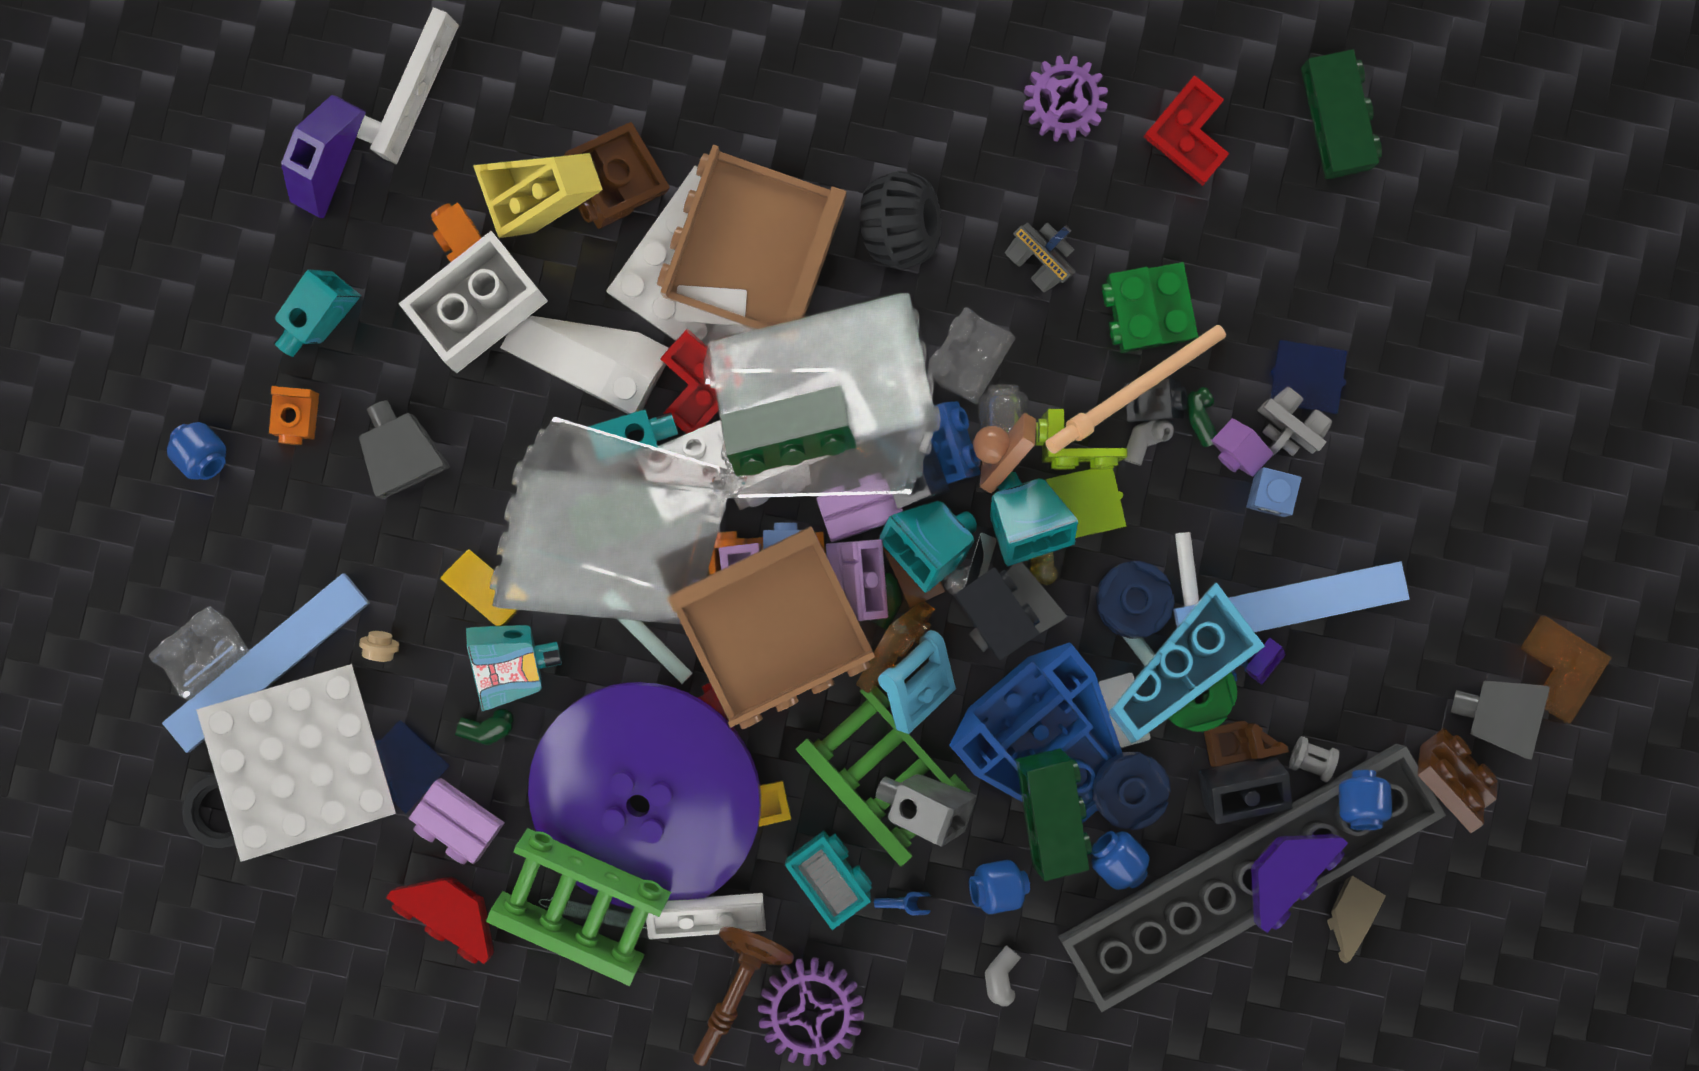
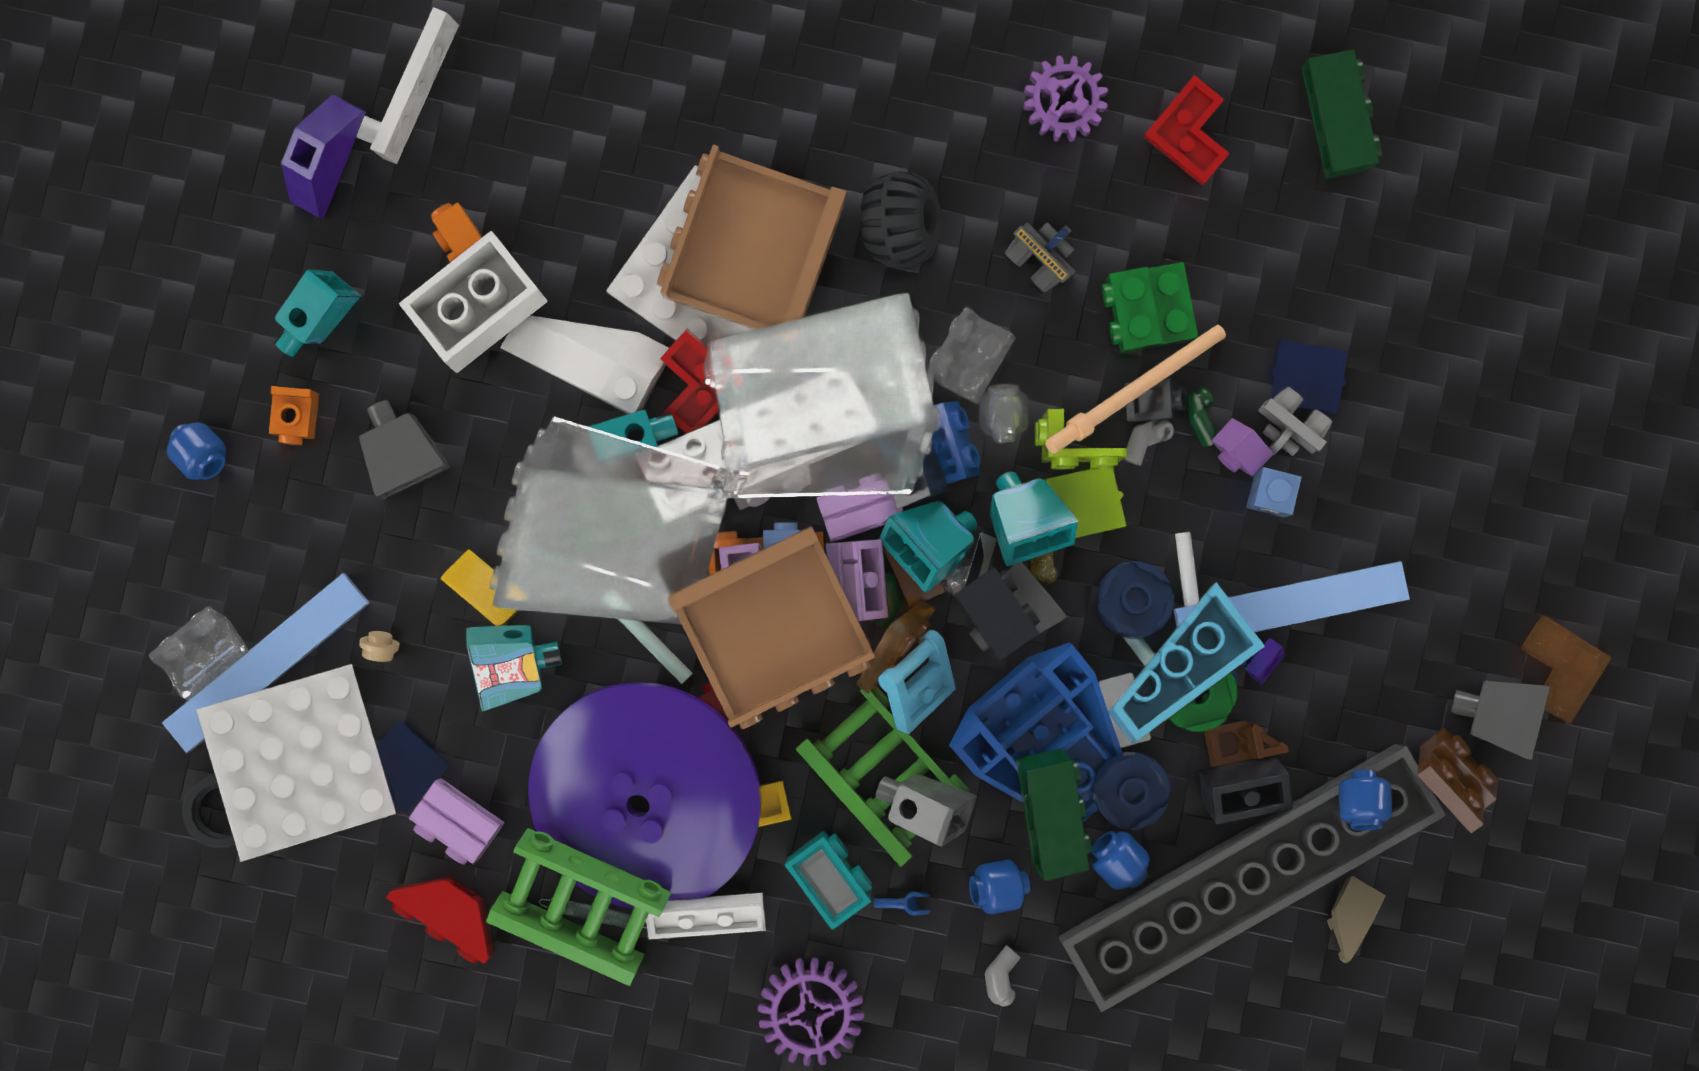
(487, 731): dark green arm -> none
(535, 191): light yellow wedge -> none
(625, 173): reddish brown plate -> none
(727, 299): white sticker -> none
(752, 955): reddish brown dish -> none
(788, 431): brick -> none
(1003, 451): nougat tile -> none
(1288, 873): dark purple slope -> none
(1314, 759): light grey bush -> none

